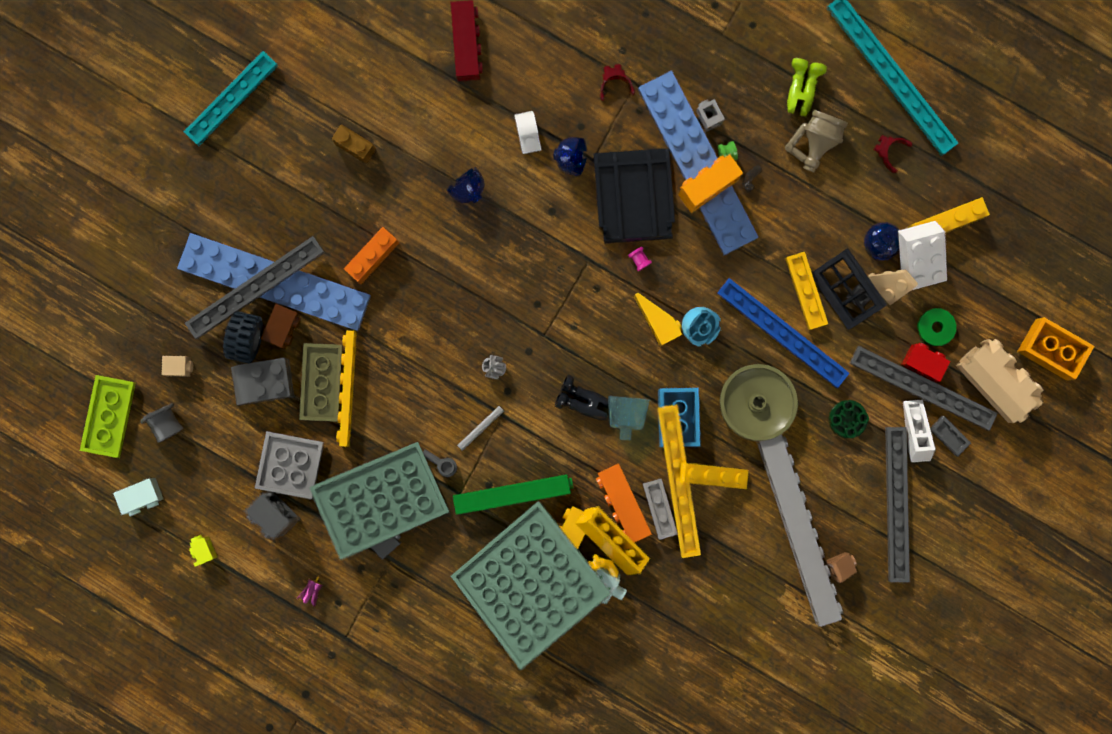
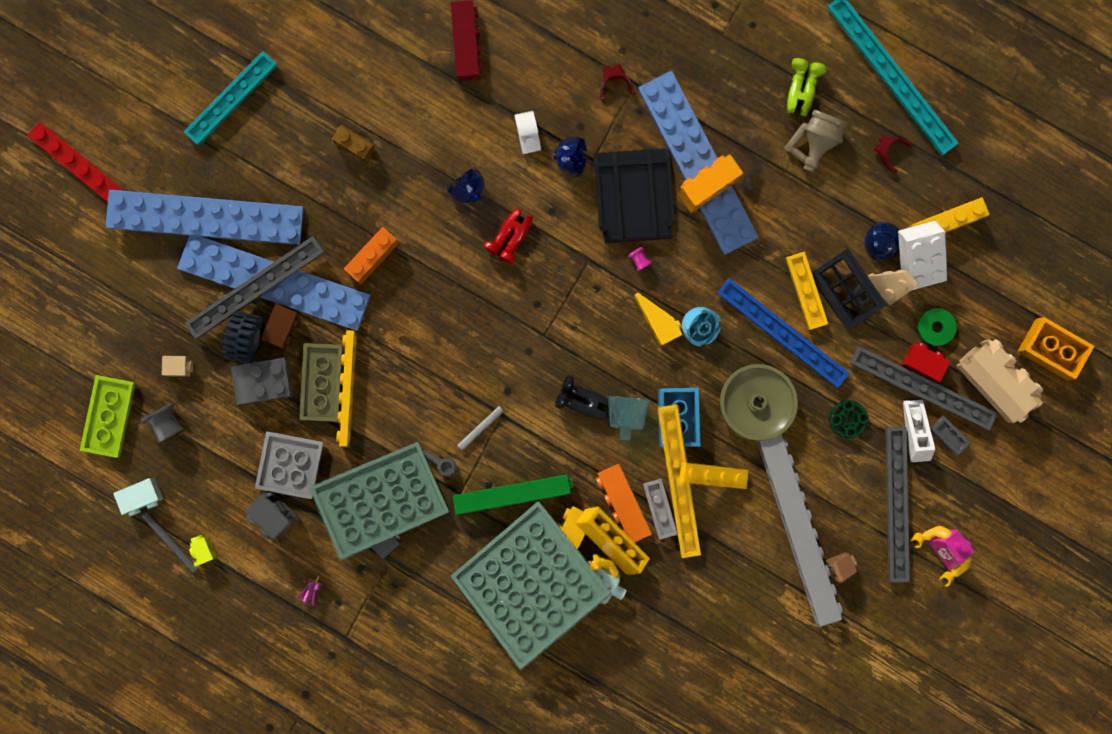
(73, 160): none -> red plate
(169, 542): none -> dark grey bar
(204, 217): none -> medium blue plate
(494, 367): light grey gear -> none
(509, 226): none -> red piece
(712, 108): light grey brick -> none
(728, 149): bright green wheel -> none
(950, 548): none -> torso

